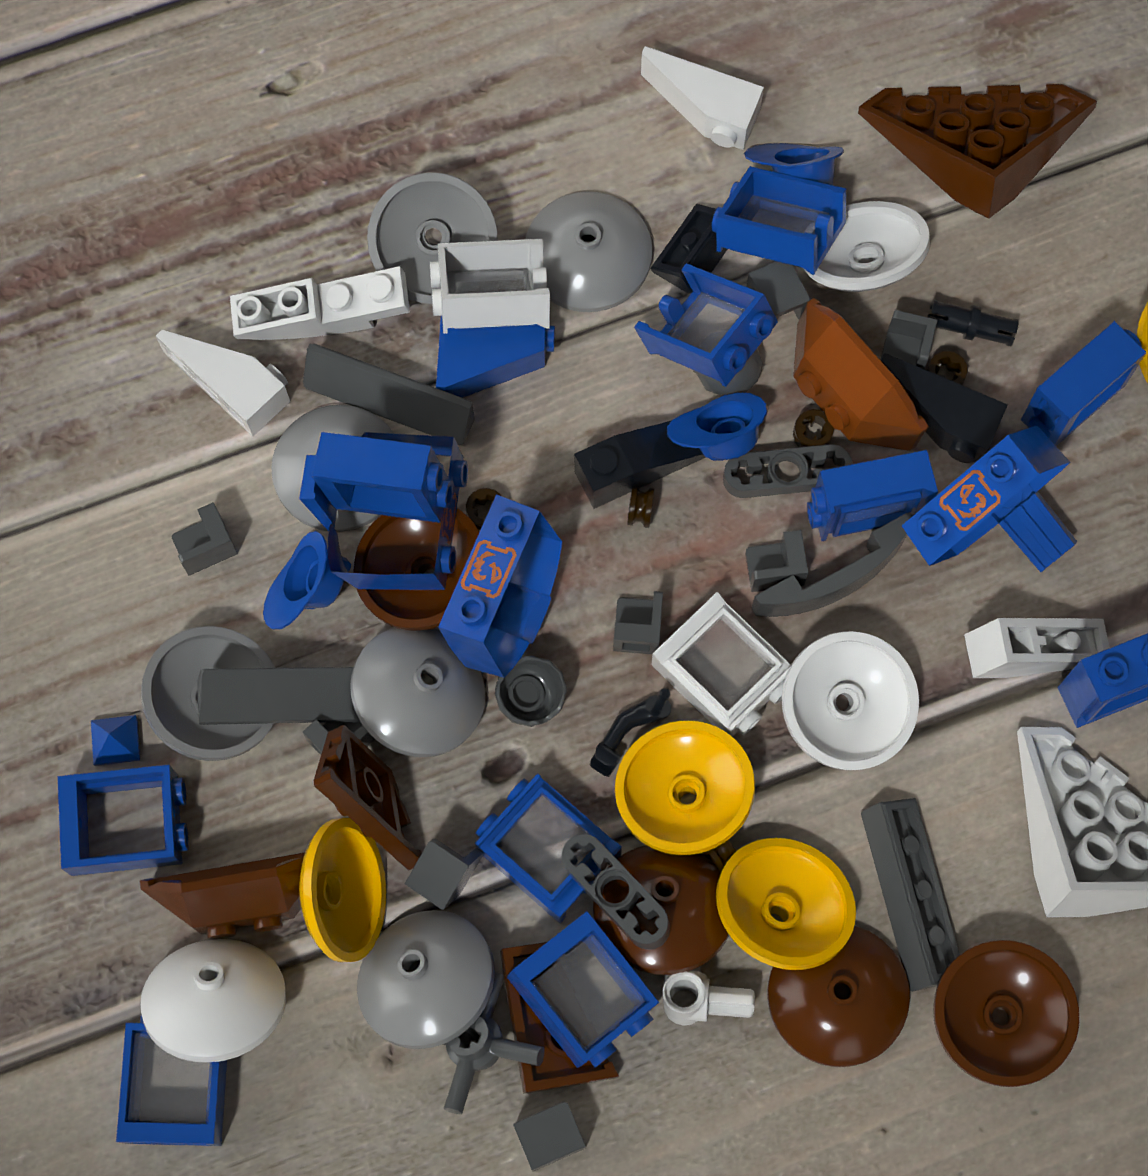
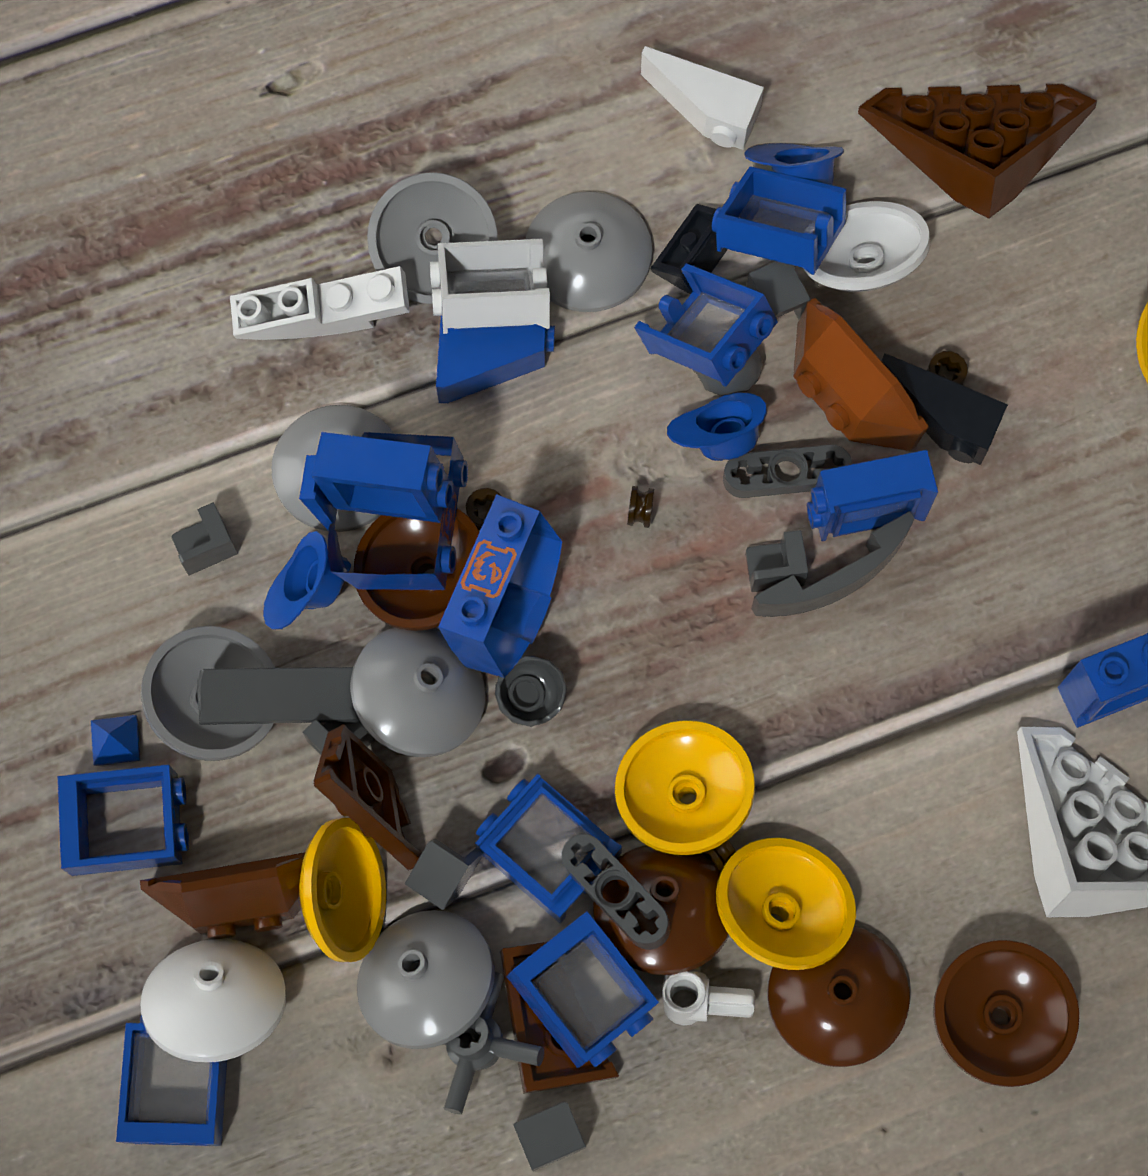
(232, 379): white slope -> none
(387, 394): dark grey slope -> none
(630, 460): black slope -> none
(638, 624): dark grey panel -> none
(645, 712): black piece -> none
(722, 667): window -> none
(812, 416): dark brown bush -> none
(879, 694): white dish -> none
(909, 338): dark grey panel -> none
(911, 891): dark grey slope -> none
(973, 322): black pin -> none
(993, 492): blue piece -> none
(1033, 645): white slope -> none
(1084, 383): blue window -> none

